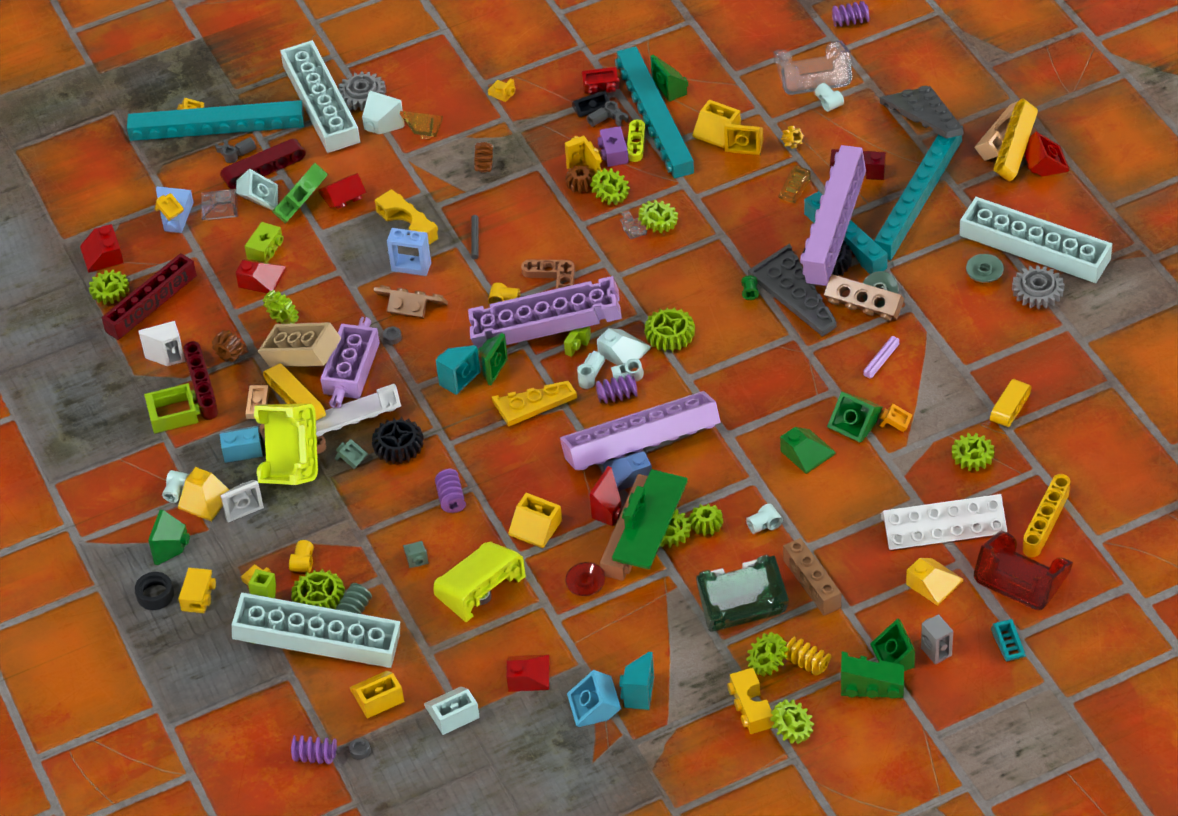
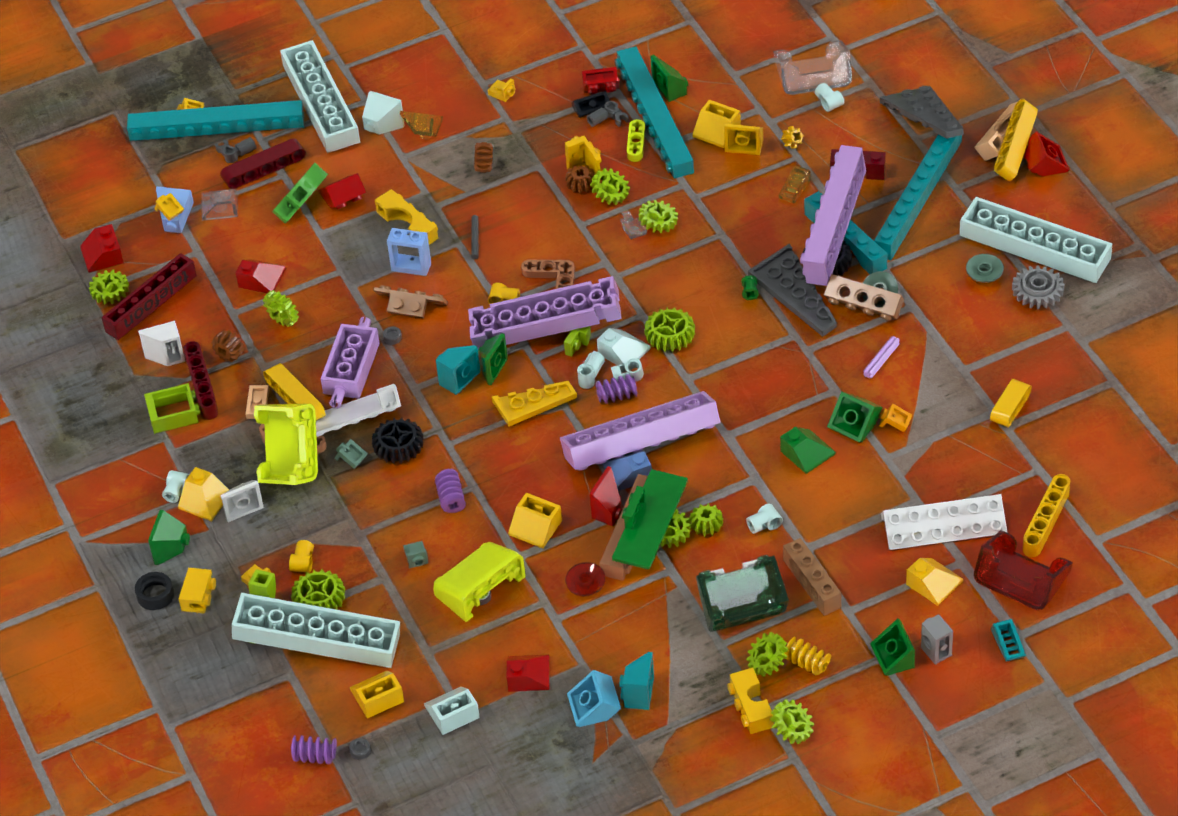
(241, 444): medium azure slope -> none
(258, 189): light aqua slope -> none
(264, 242): lime brick -> none
(300, 344): tan brick -> none
(354, 599): sand green piece -> none
(356, 88): light grey gear -> none
(613, 146): medium lavender brick -> none
(850, 13): medium lavender piece -> none
(871, 678): green wedge -> none
(973, 452): lime gear -> none

